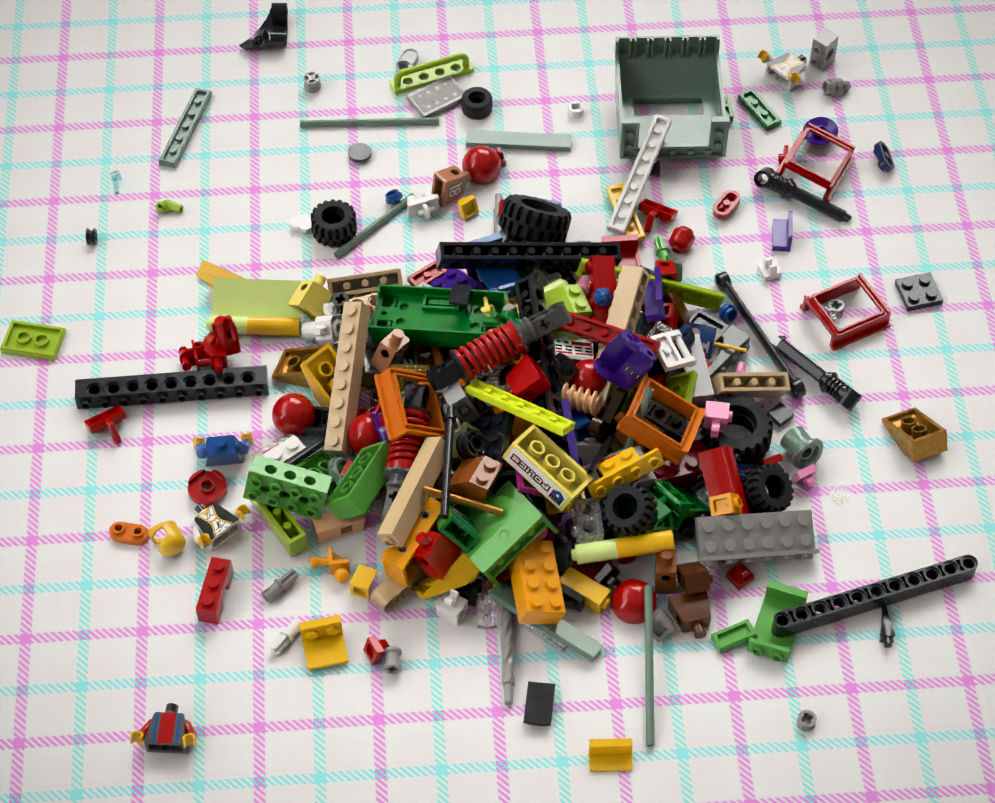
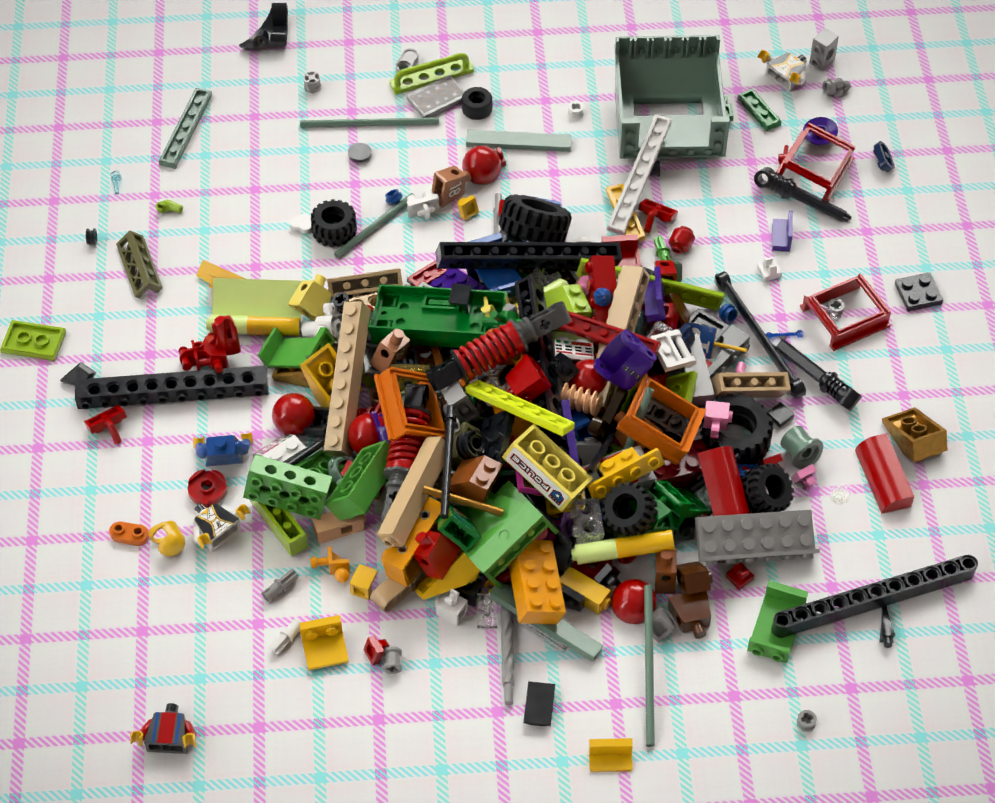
(80, 371): none -> black piece
(141, 260): none -> olive fence
(211, 597): red arch -> none
(291, 352): none -> bright green panel
(723, 207): plate -> none
(725, 504): light orange bracket -> none
(733, 636): bright green tile -> none
(800, 333): none -> clear blue hinge
(884, 473): none -> red brick

